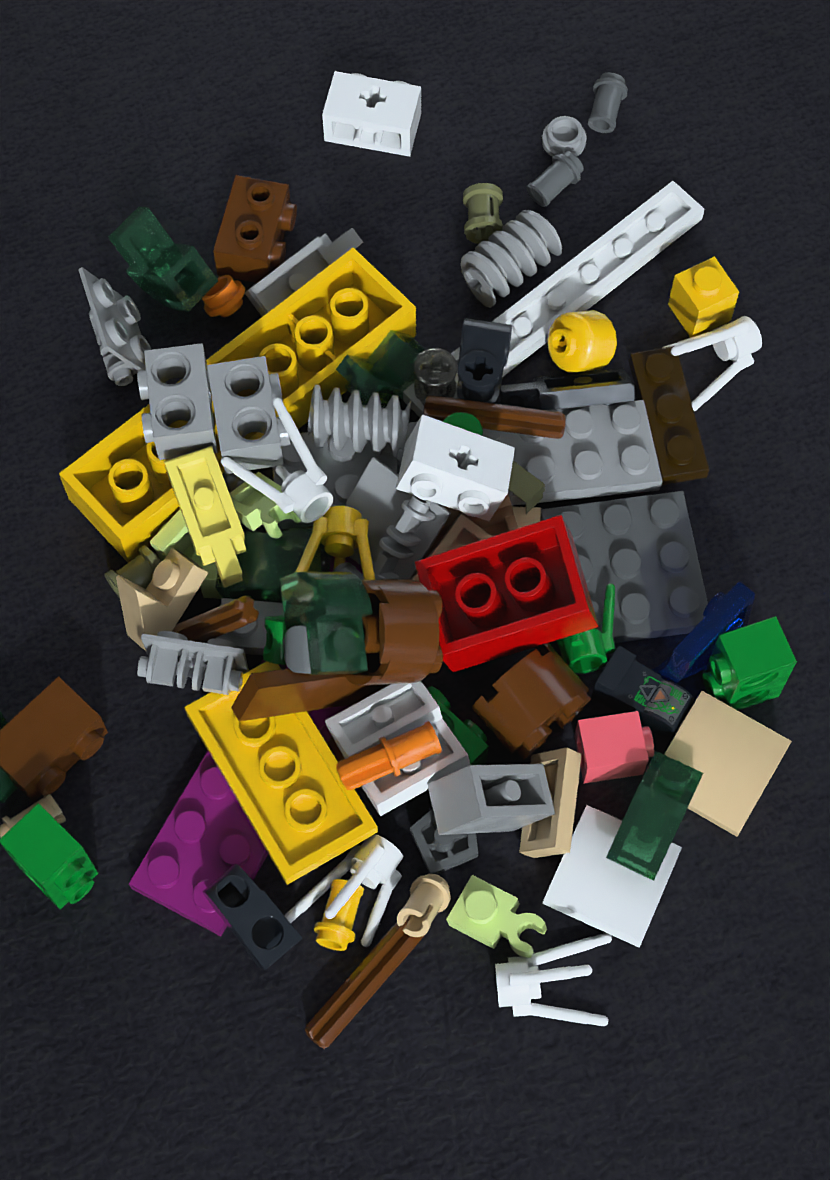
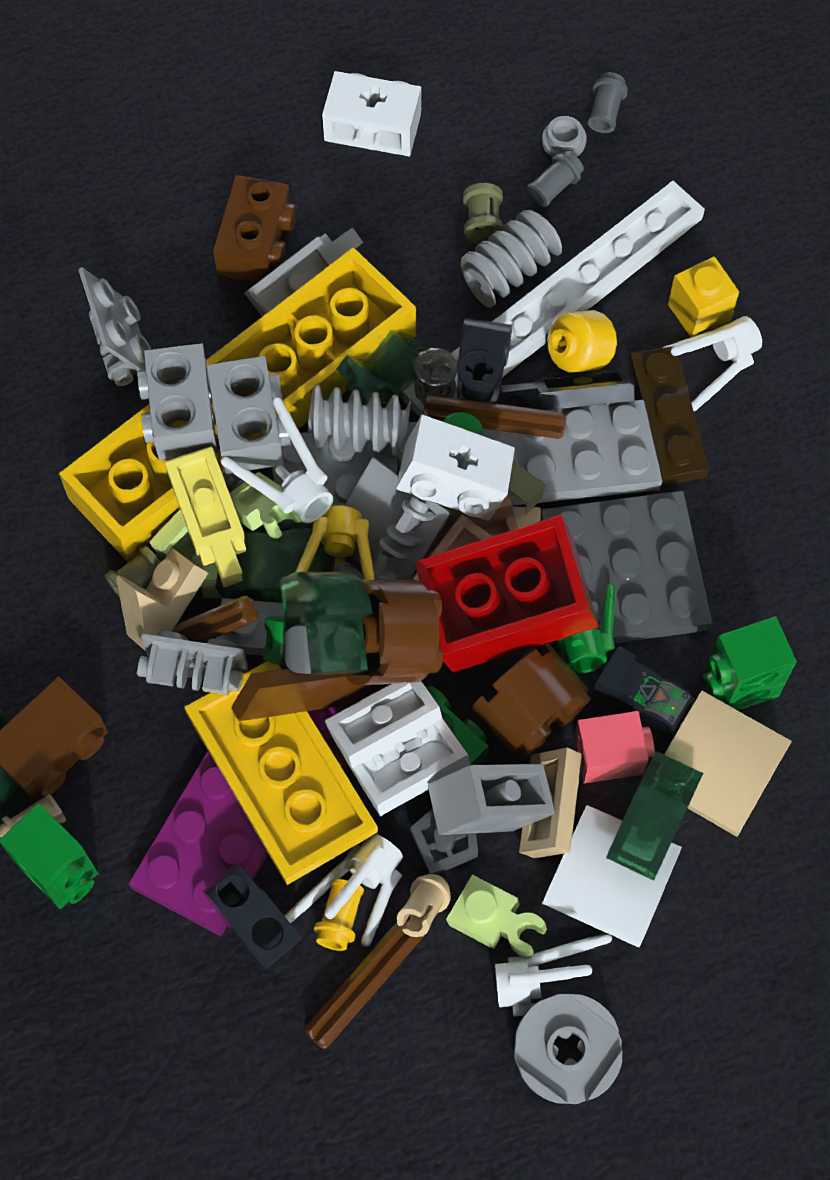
(160, 267): clear green brick -> none
(224, 297): orange plate -> none
(388, 756): orange axle -> none
(598, 1042): none -> light grey plate
(721, 616): clear blue plate -> none

